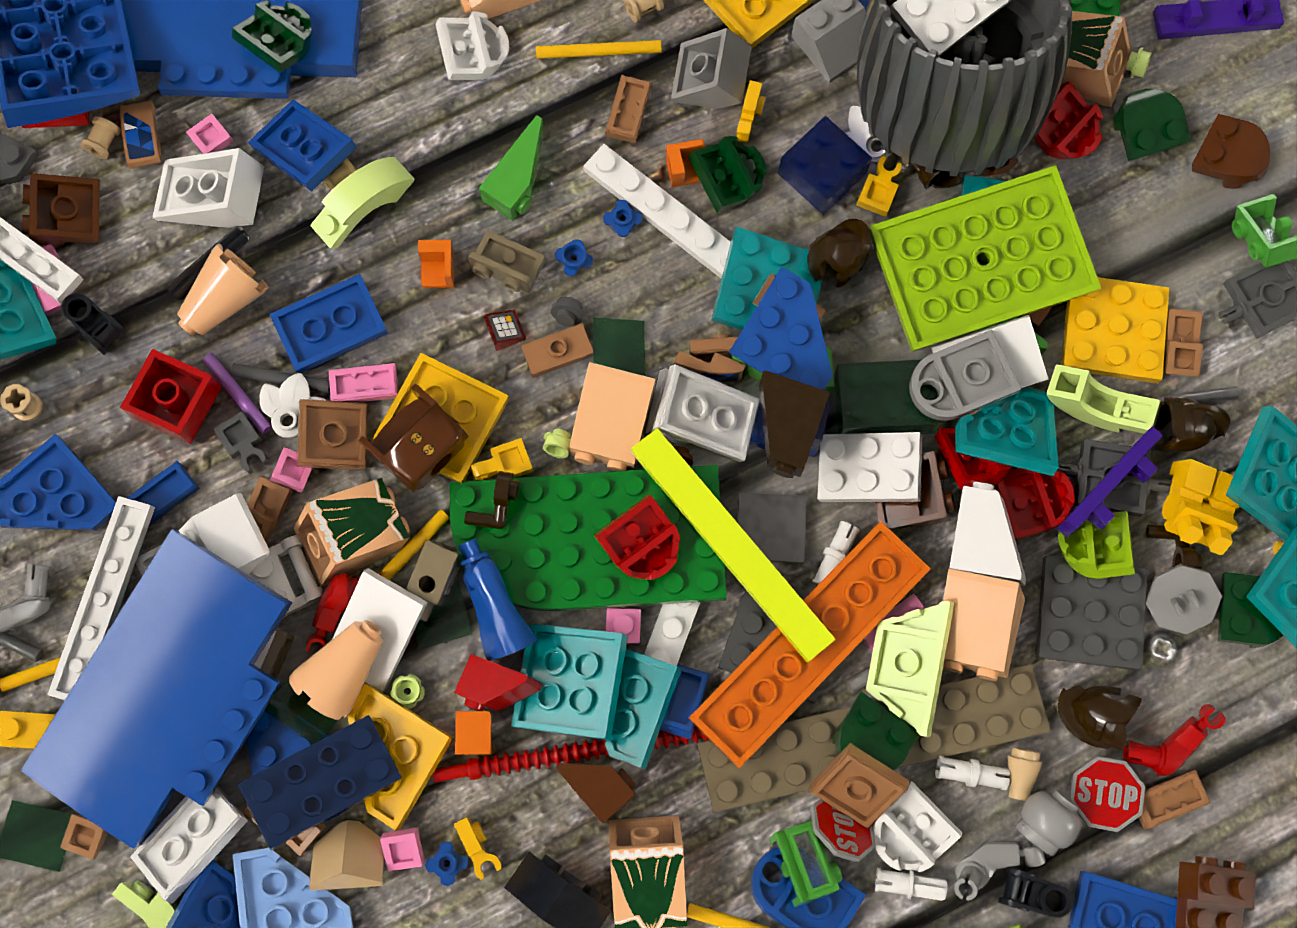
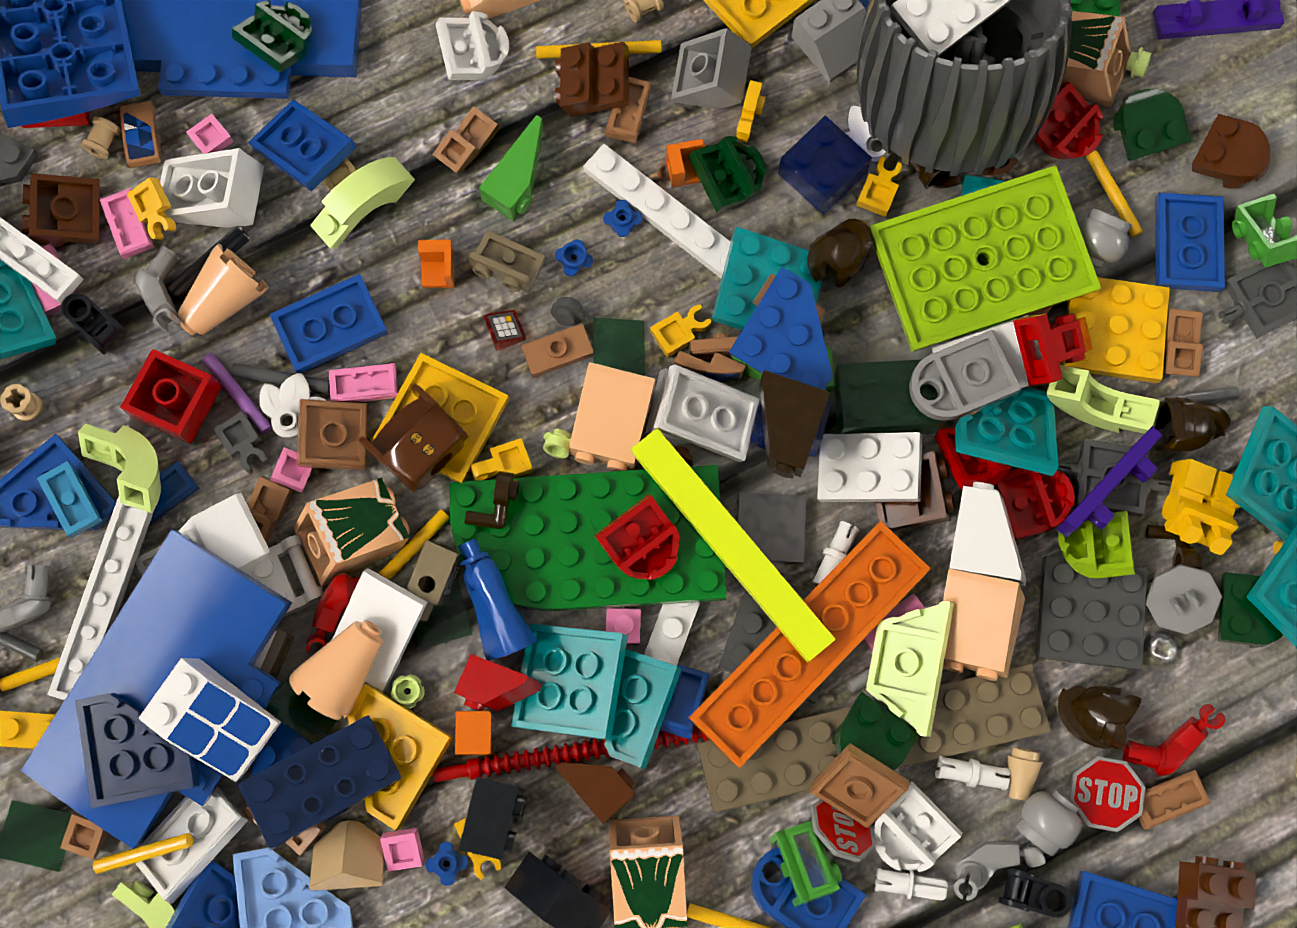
(69, 499): none -> dark azure plate
(126, 756): none -> dark blue plate
(128, 232): none -> bright pink plate
(133, 455): none -> yellowish green arch
(143, 853): none -> yellow bar
(150, 207): none -> yellow plate
(153, 289): none -> light grey arm
(209, 718): none -> slope
(467, 142): none -> medium nougat slope
(491, 817): none -> black brick
(592, 78): none -> reddish brown plate
(676, 332): none -> yellow plate
(1059, 341): none -> red tile
(1104, 237): none -> light grey piece
(1114, 193): none -> yellow bar
(1189, 242): none -> blue plate

